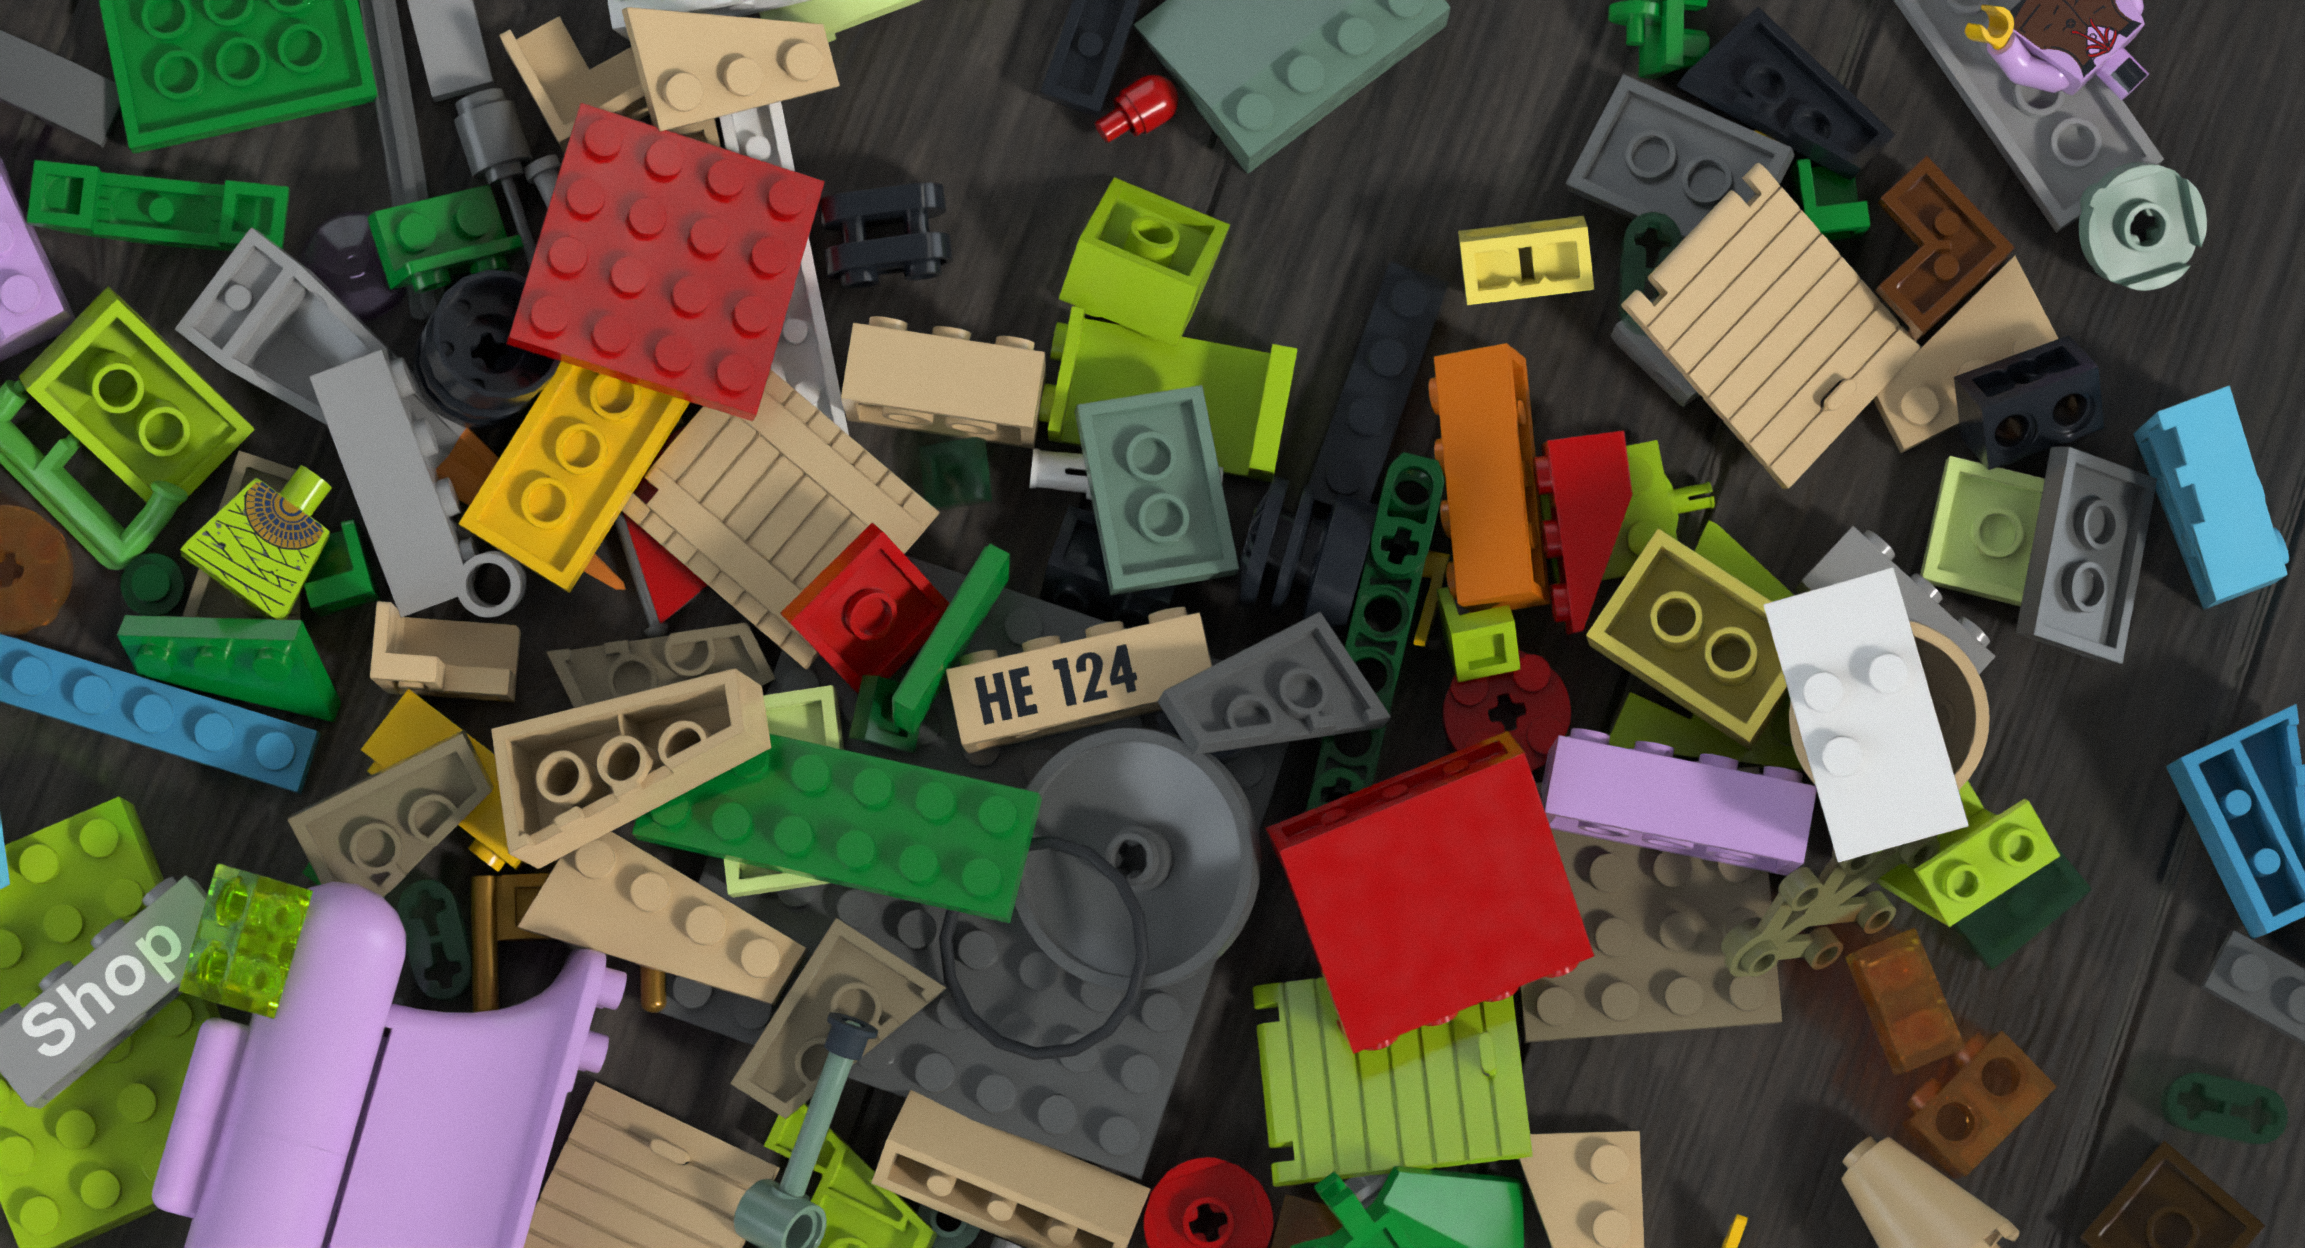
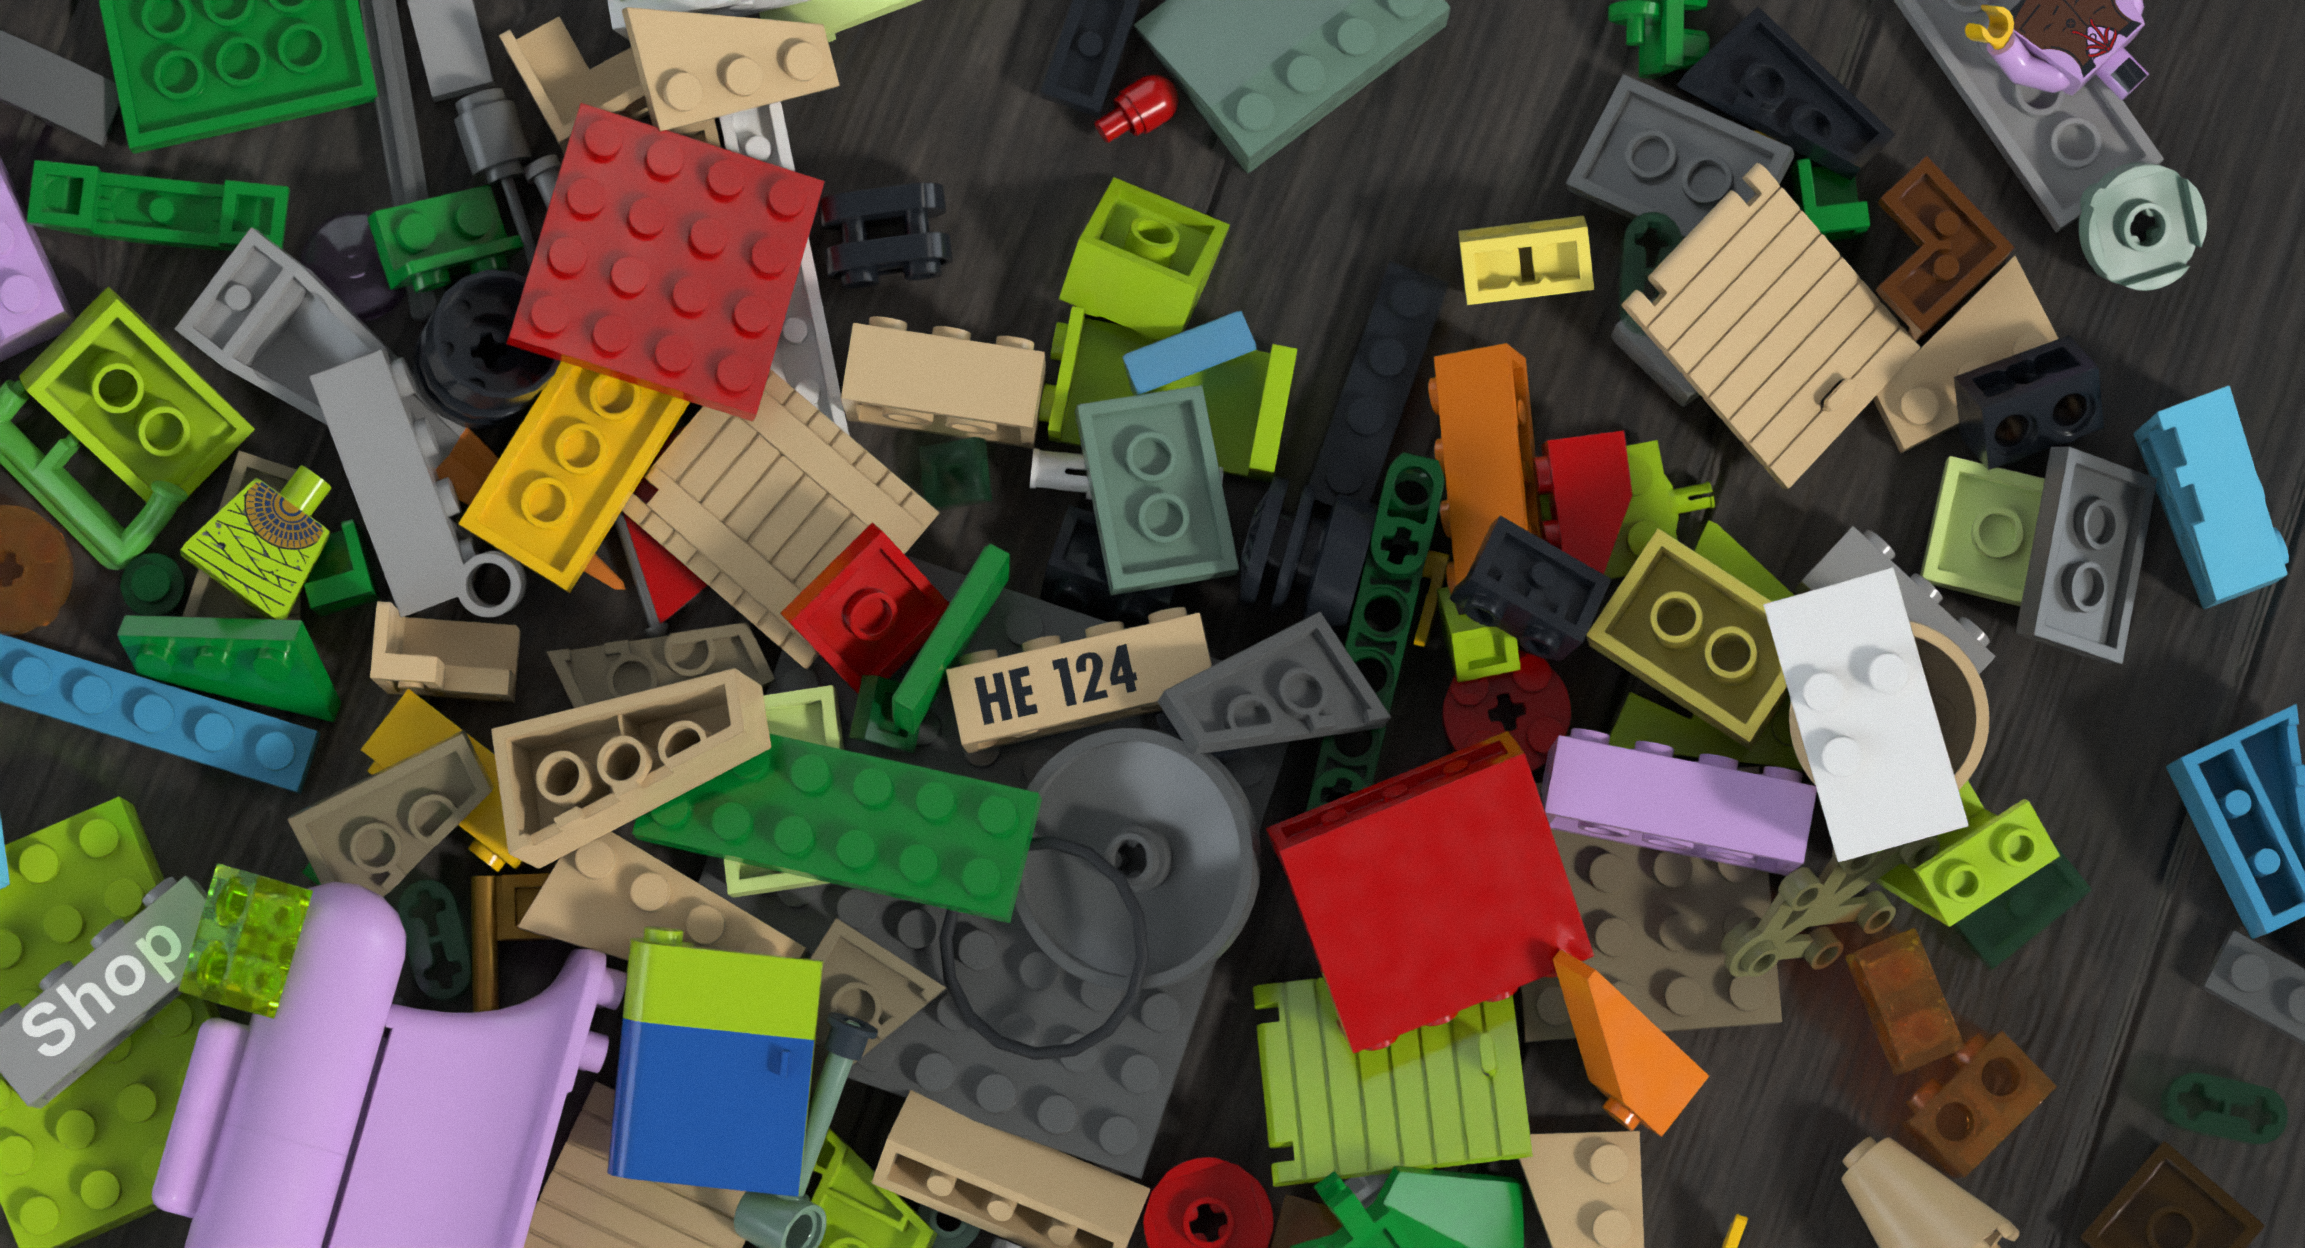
(714, 1066): none -> blue door
(1188, 352): none -> dark azure slope
(1531, 591): none -> black bracket
(1624, 1052): none -> orange slope

